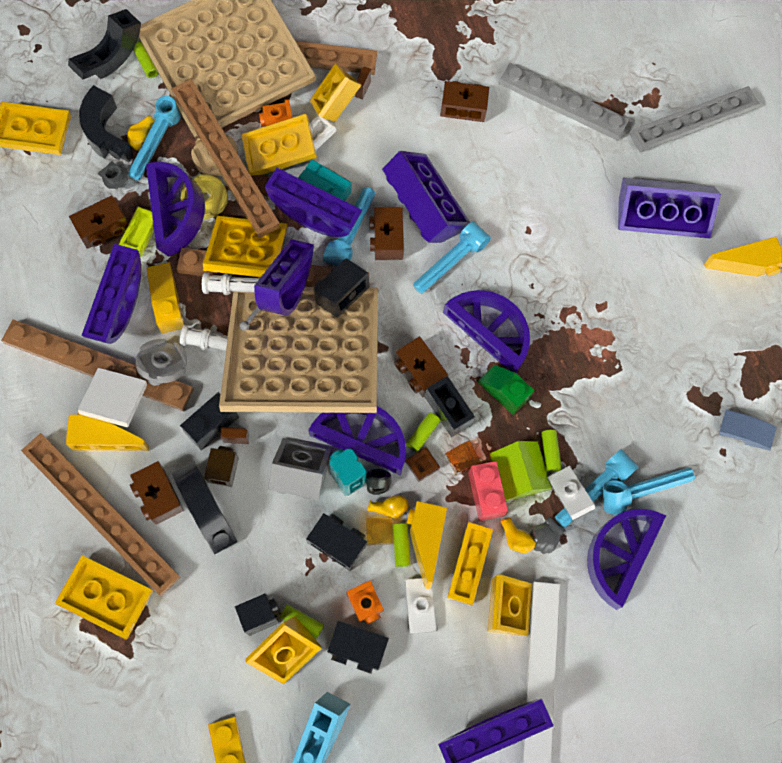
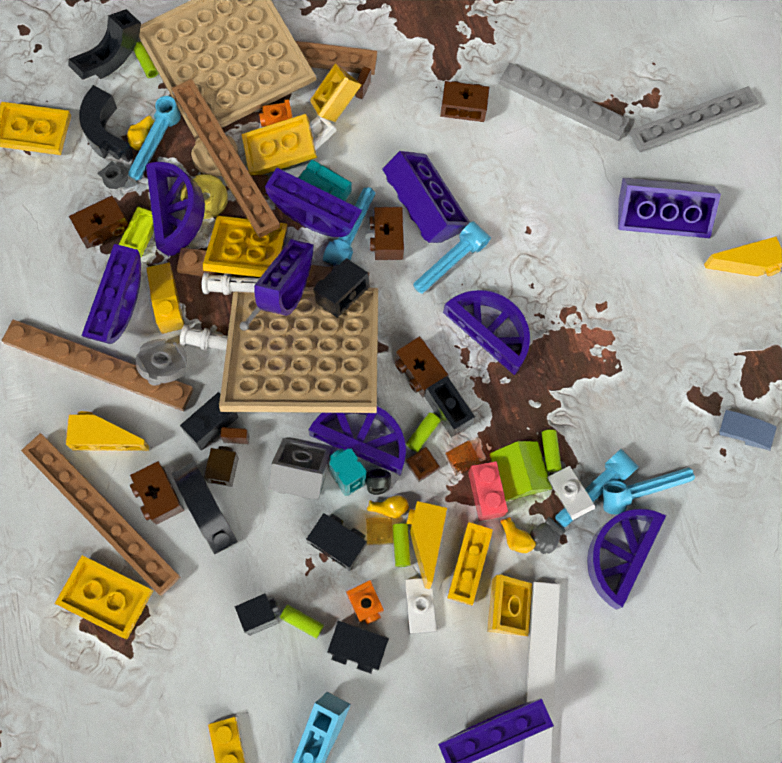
(112, 397): white tile -> none
(284, 651): yellow slope -> none
(506, 388): green slope -> none

